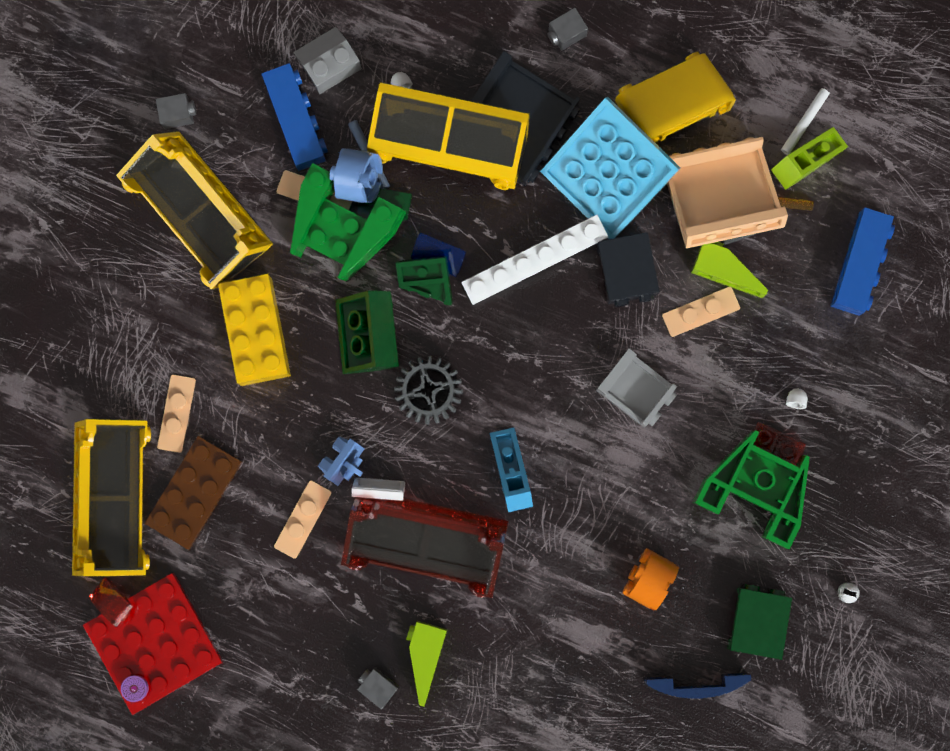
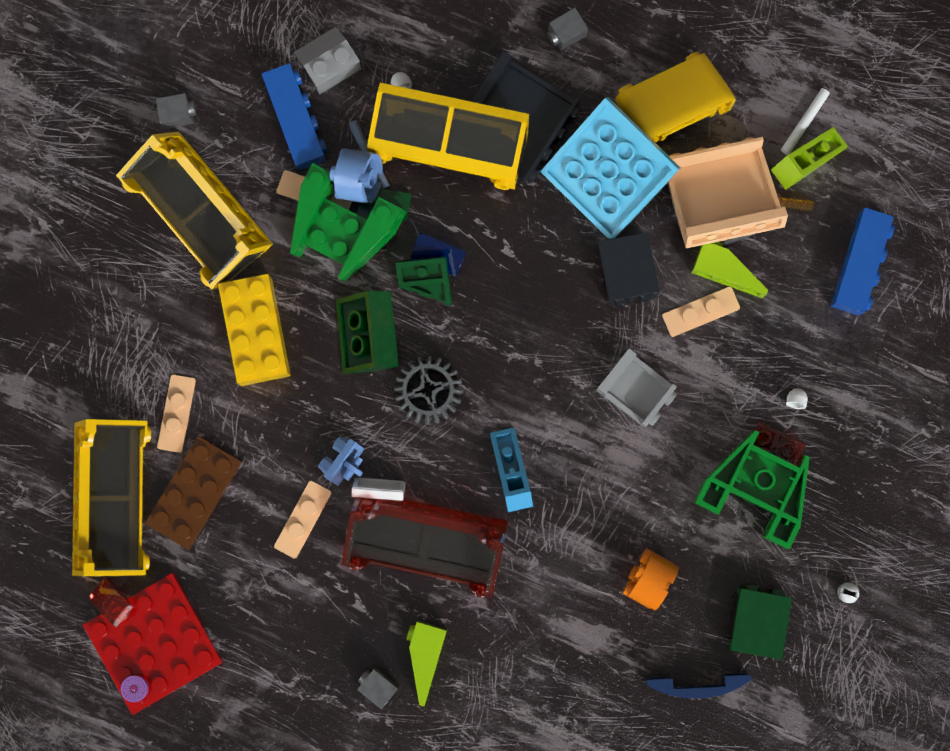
(534, 259): white plate -> none

